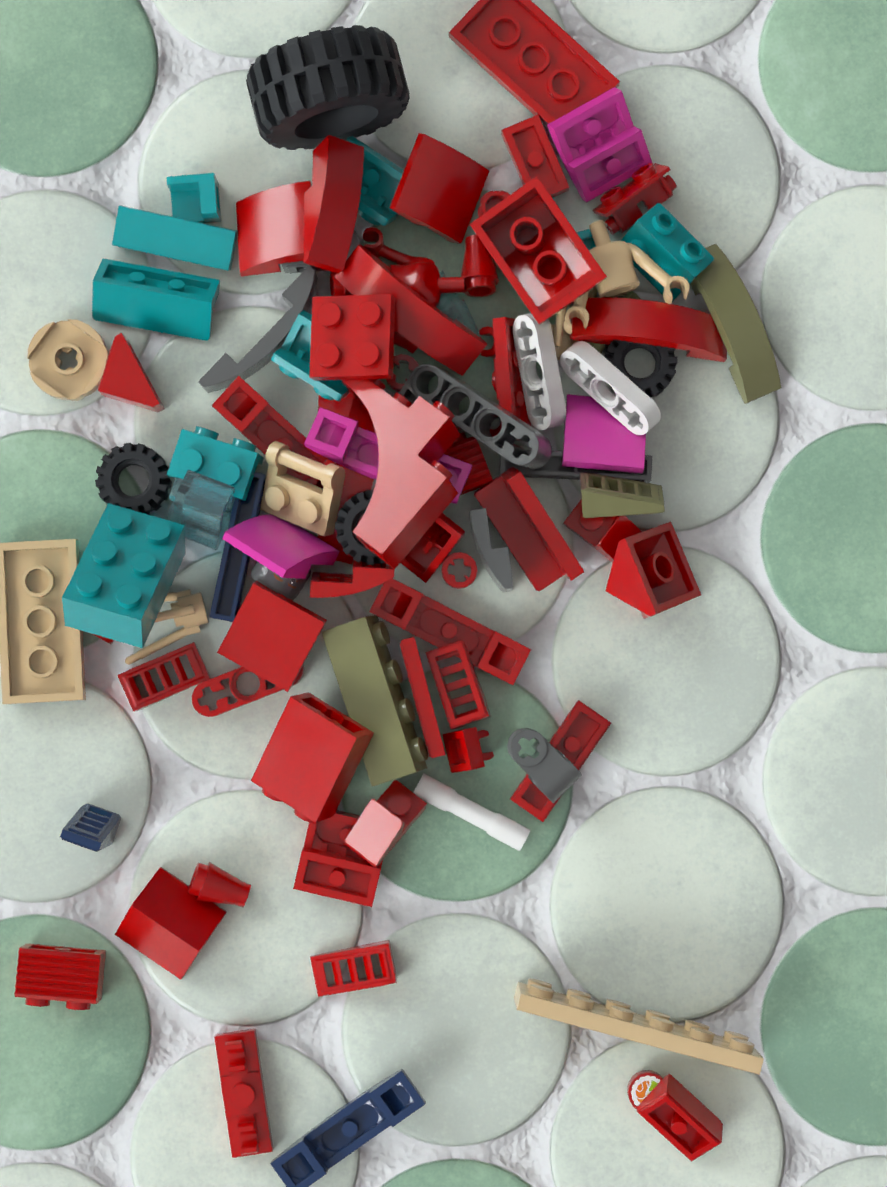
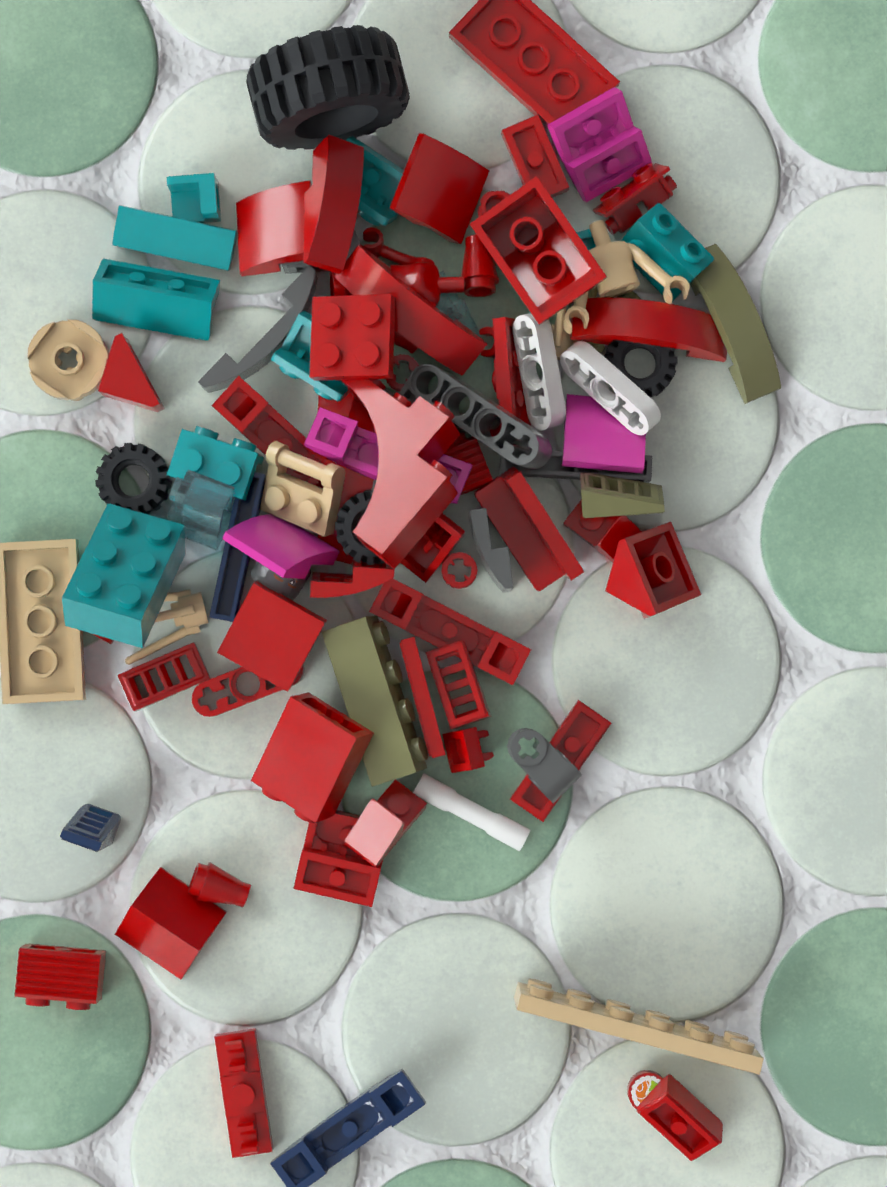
(381, 948): red slope -> none

